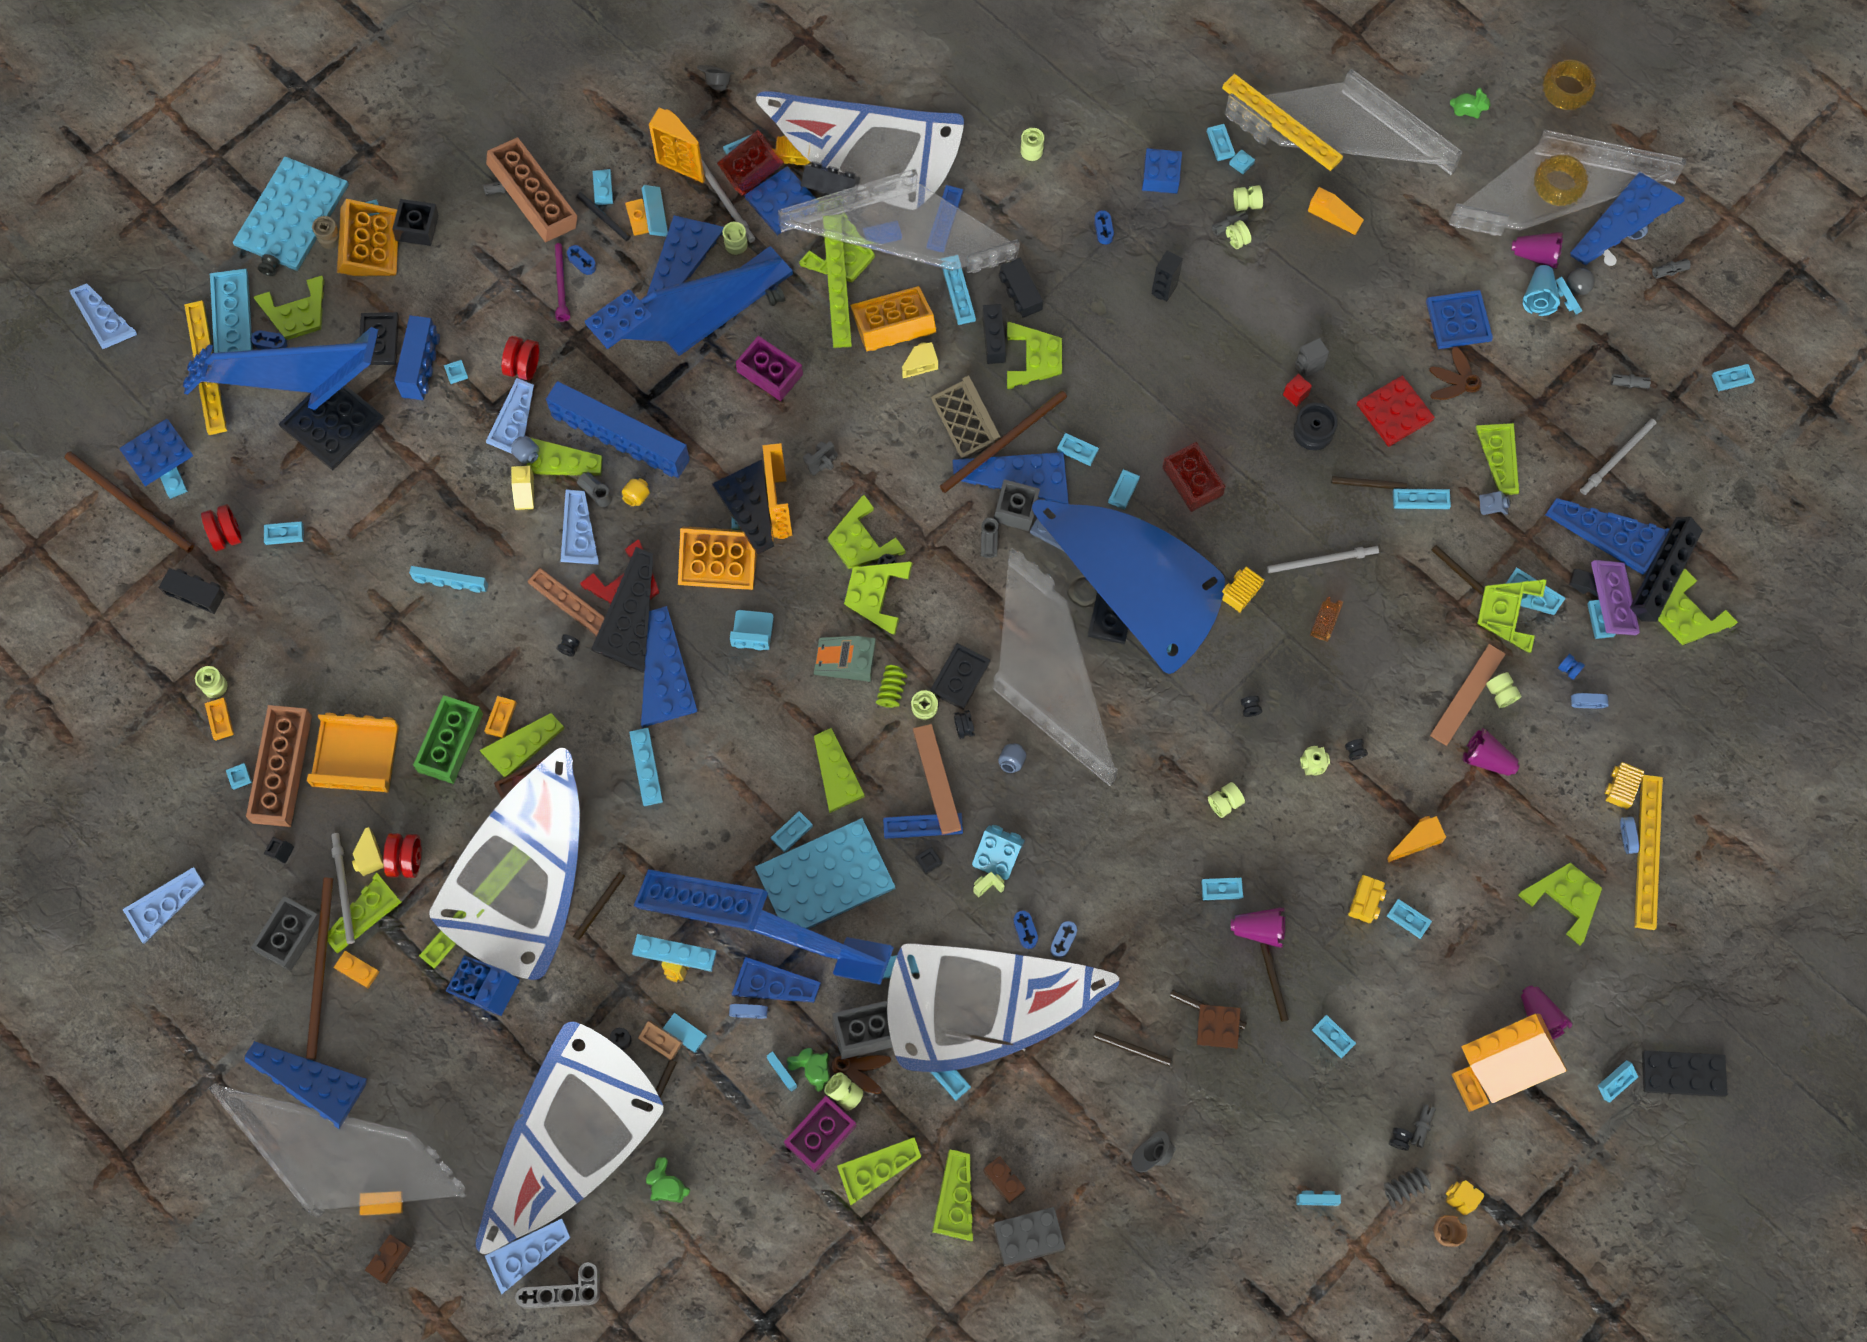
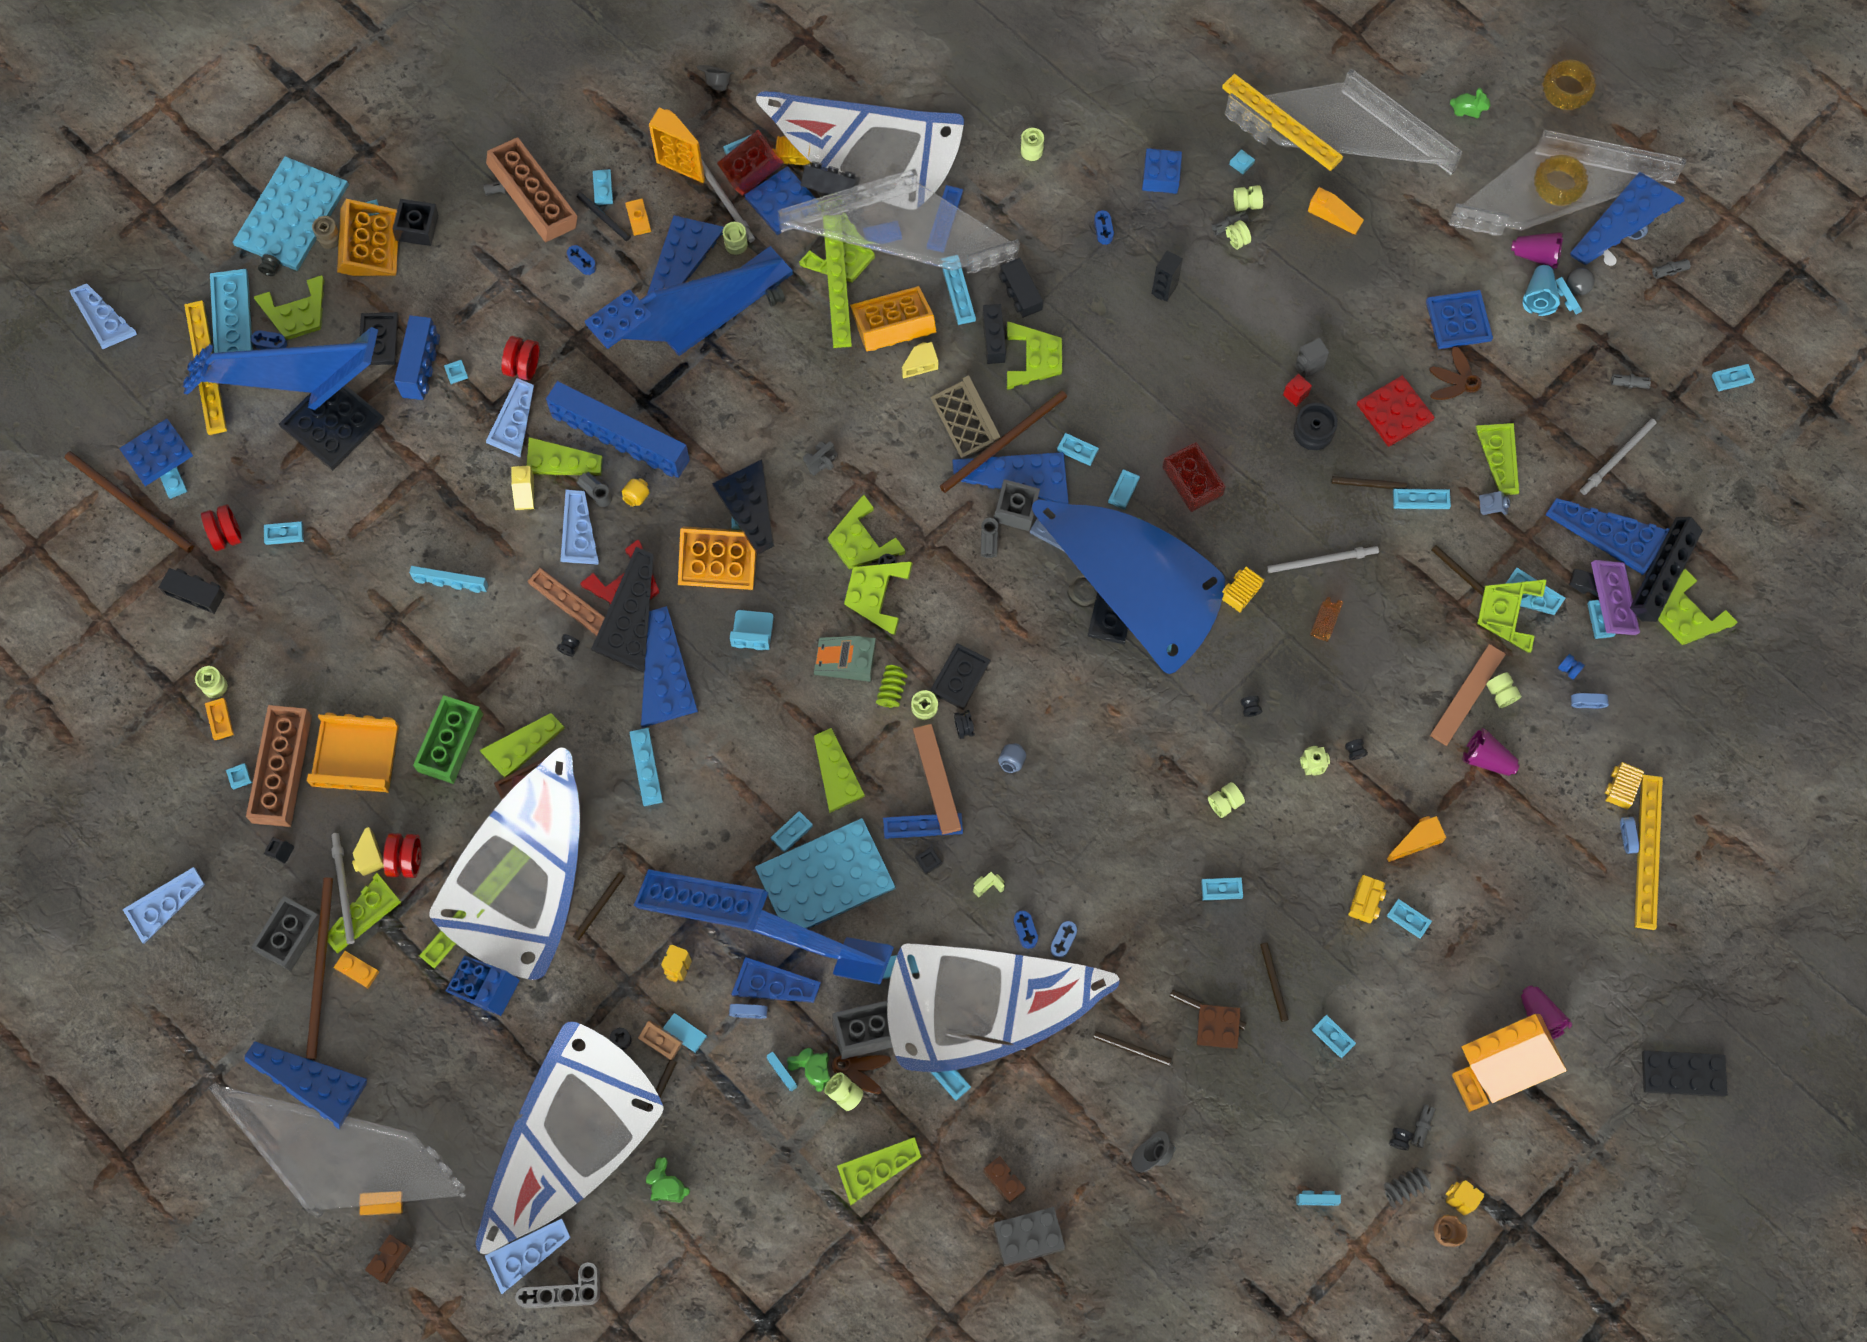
(500, 717): light orange plate -> none
(525, 449): sand blue head -> none
(562, 313): magenta piece -> none
(654, 210): medium azure tile -> none
(674, 952): medium azure plate -> none
(769, 368): magenta brick -> none
(775, 473): light orange panel -> none
(820, 1134): magenta brick -> none
(954, 1203): lime wing -> none
(998, 851): medium azure bracket -> none
(1045, 667): clear piece -> none
(1220, 142): medium azure plate -> none
(1261, 926): magenta cone -> none
(1572, 891): lime wing -> none
(1617, 1081): medium azure plate -> none

